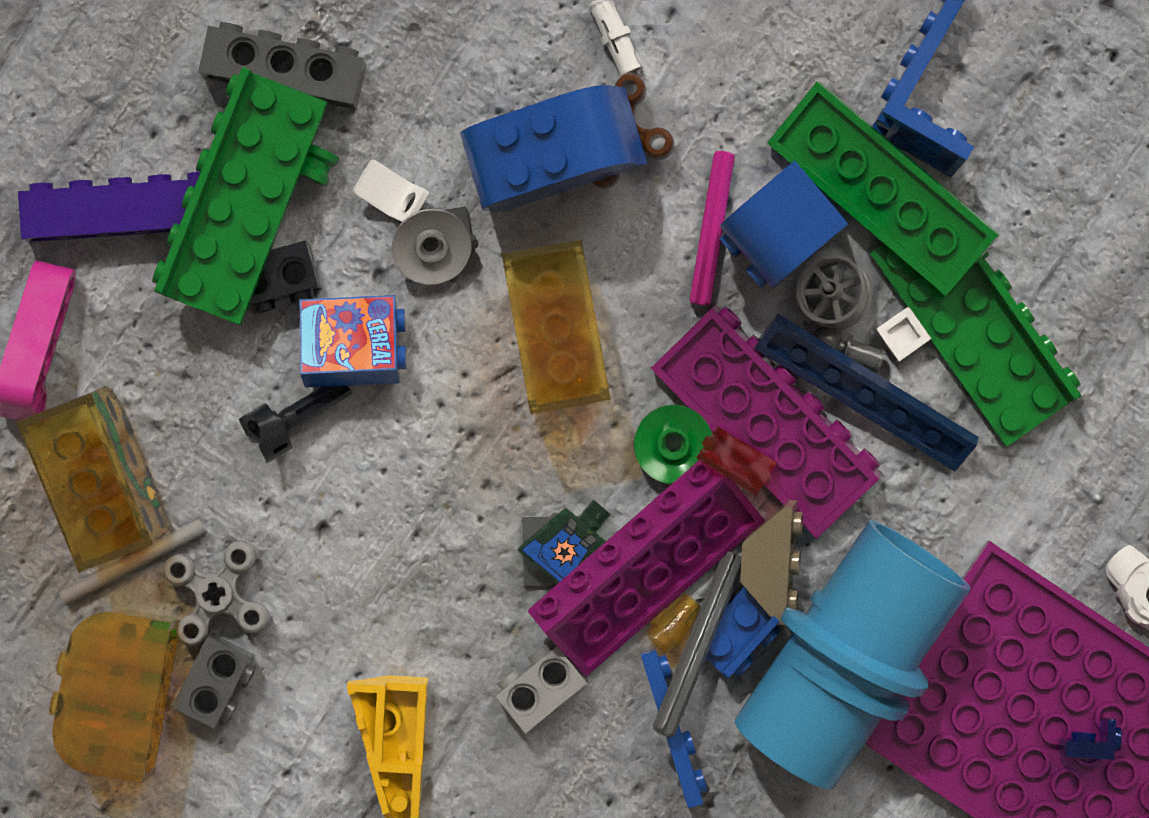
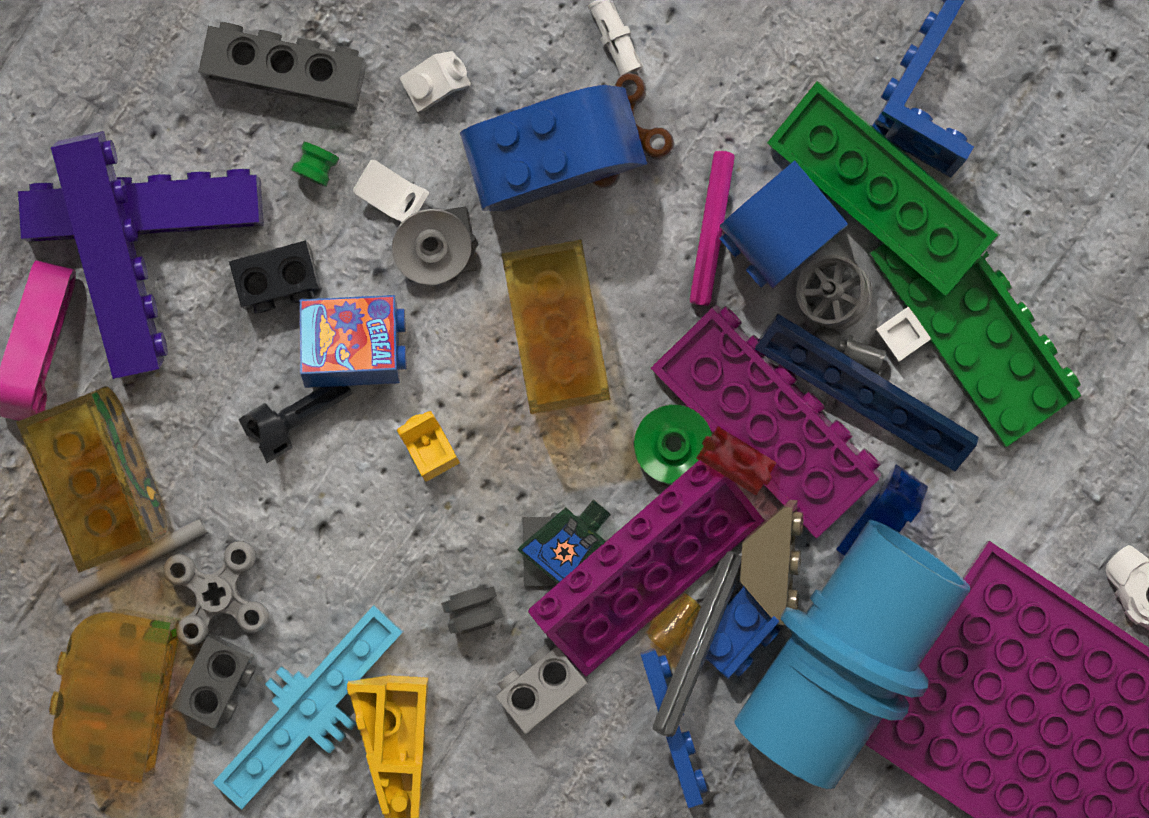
(108, 254): none -> dark purple brick
(239, 196): green bracket -> none
(308, 707): none -> medium azure hinge
(428, 445): none -> yellow bracket
(435, 79): none -> white bracket
(472, 610): none -> dark grey wheel
(893, 505): none -> clear blue bracket
(1085, 746): clear blue bracket -> none

